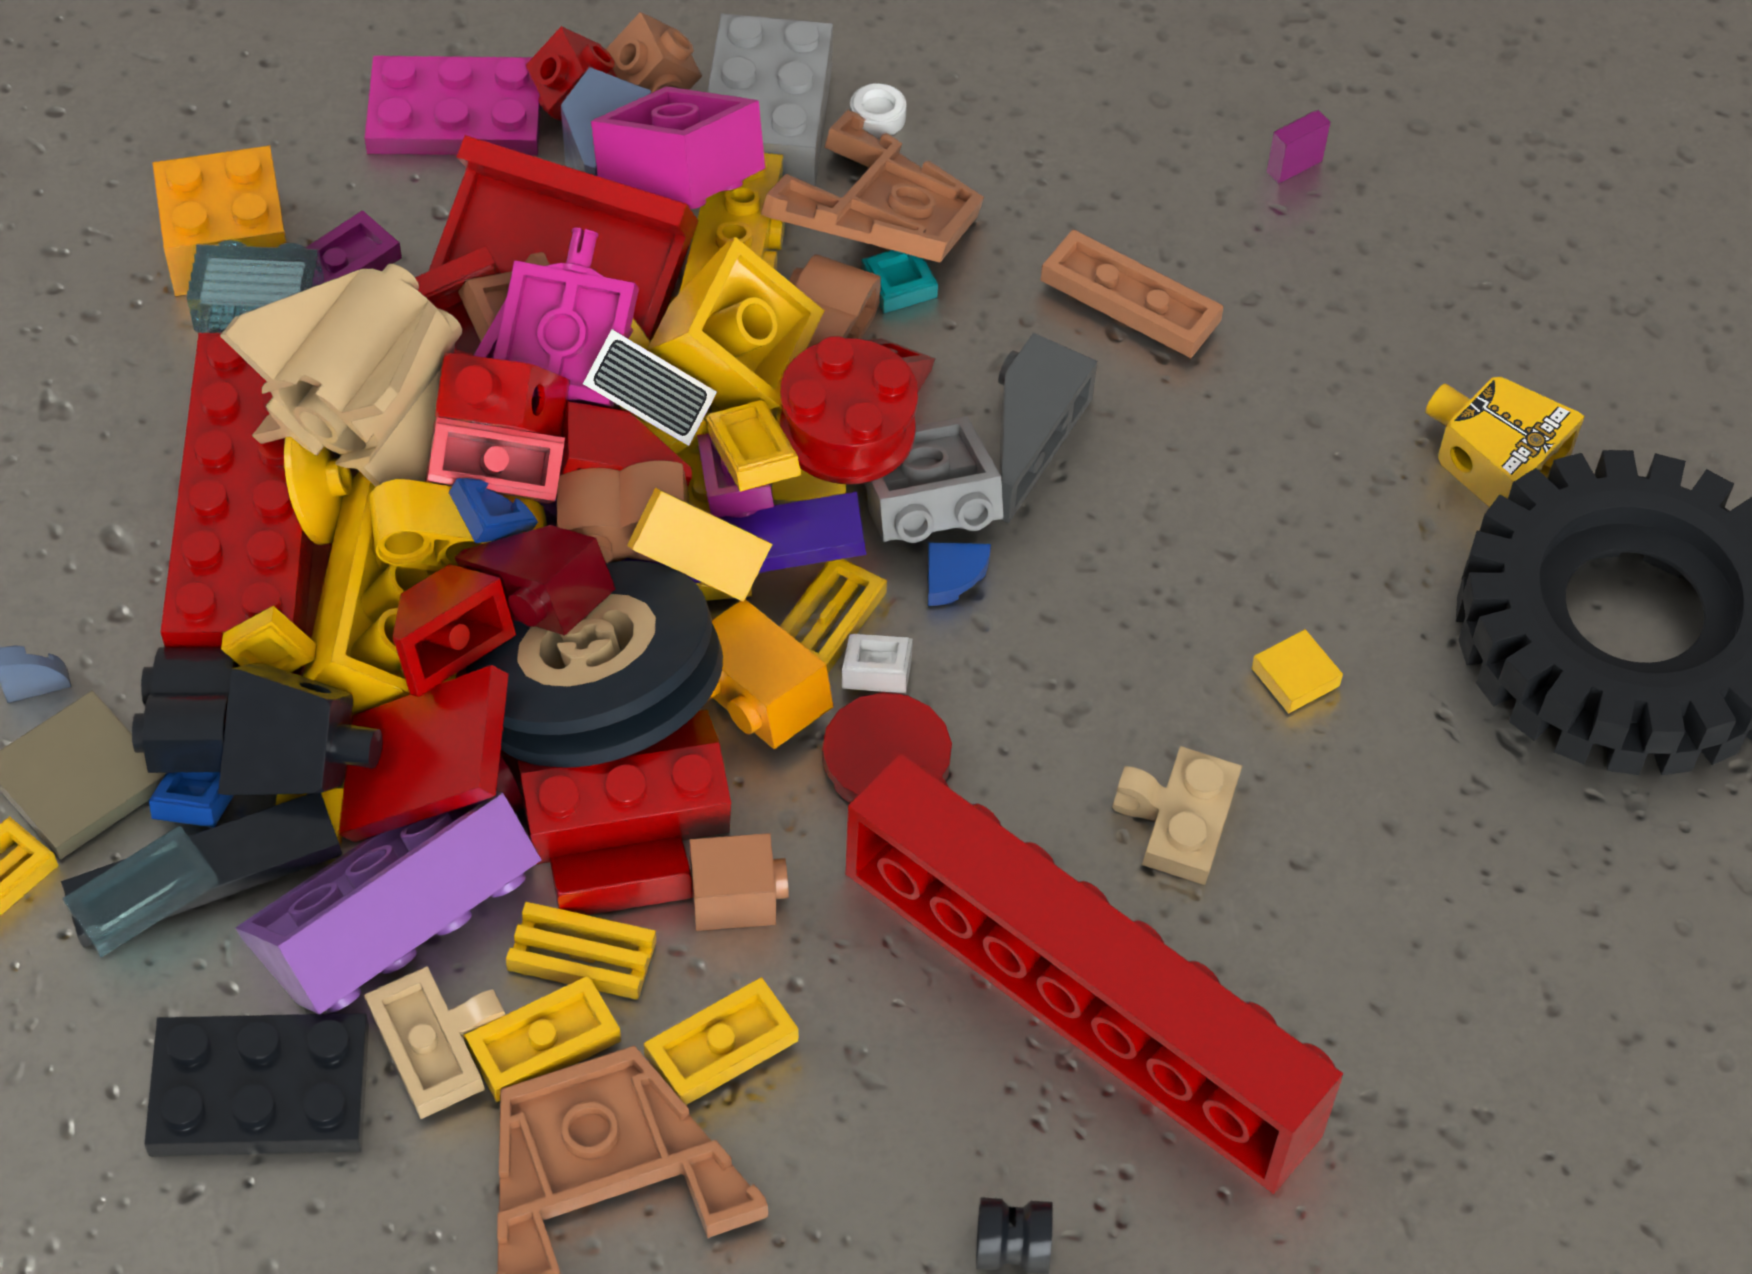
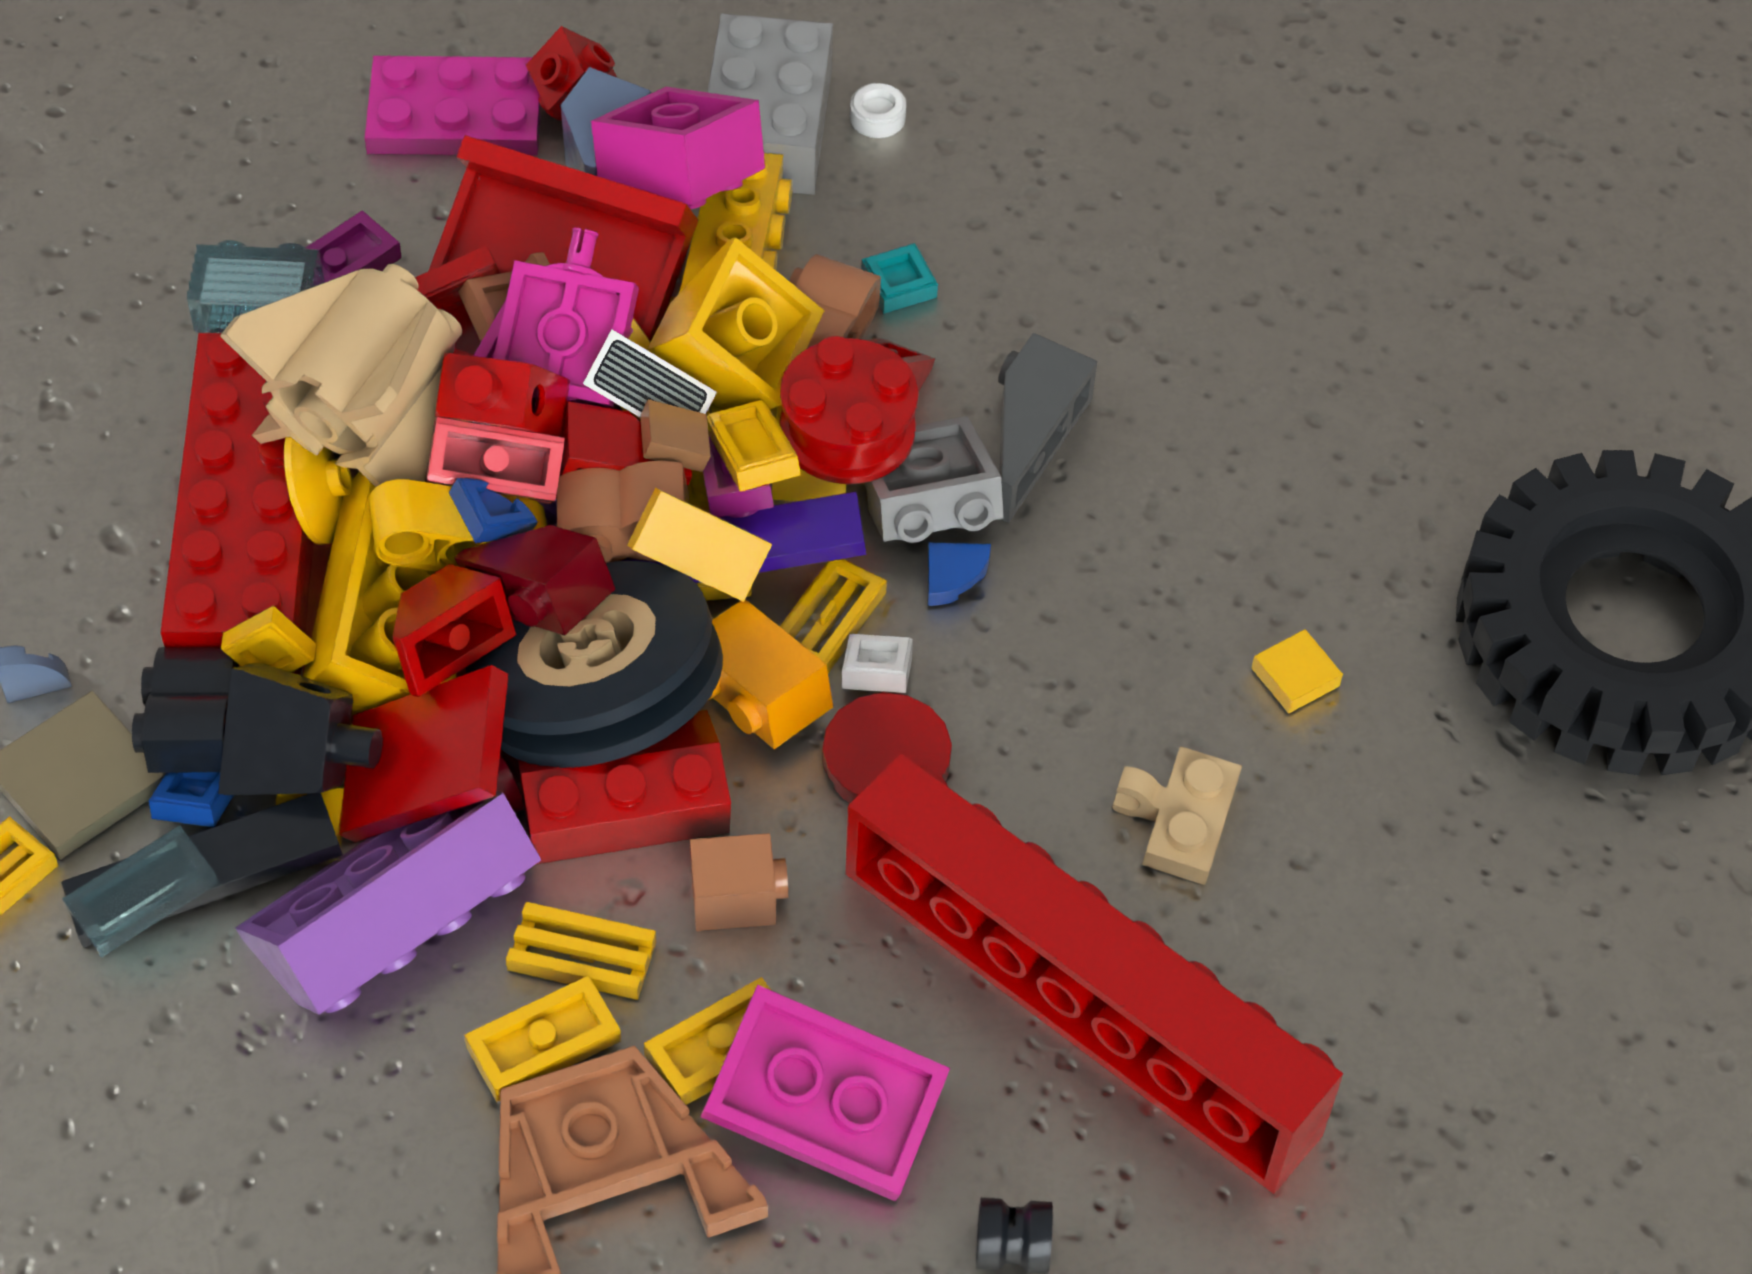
(216, 201): light orange brick -> none
(257, 1084): black plate -> none
(430, 1039): tan plate -> none
(622, 877): red slope -> none
(654, 55): nougat brick -> none
(675, 435): none -> medium nougat tile
(826, 1093): none -> dark pink plate
(889, 206): nougat wing -> none
(1132, 293): nougat plate -> none
(1298, 146): magenta tile -> none
(1501, 435): yellow torso -> none

